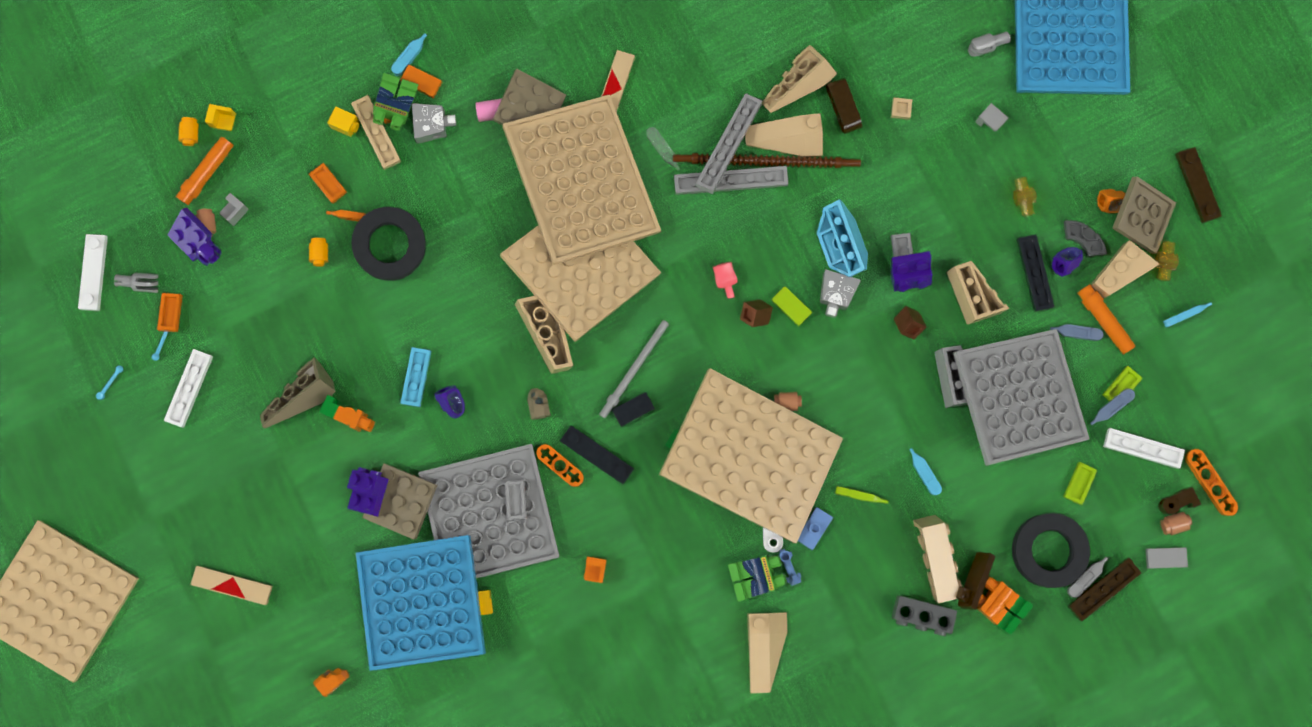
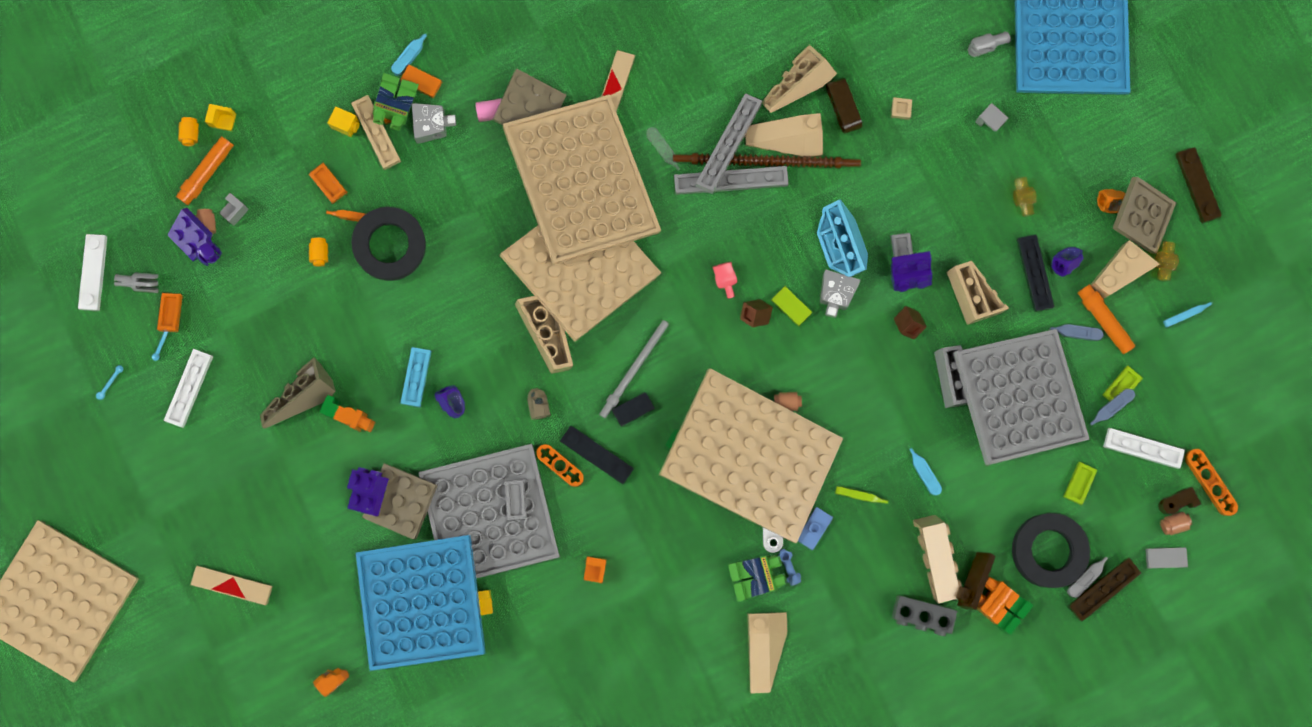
(1085, 237): dark grey tile -> none

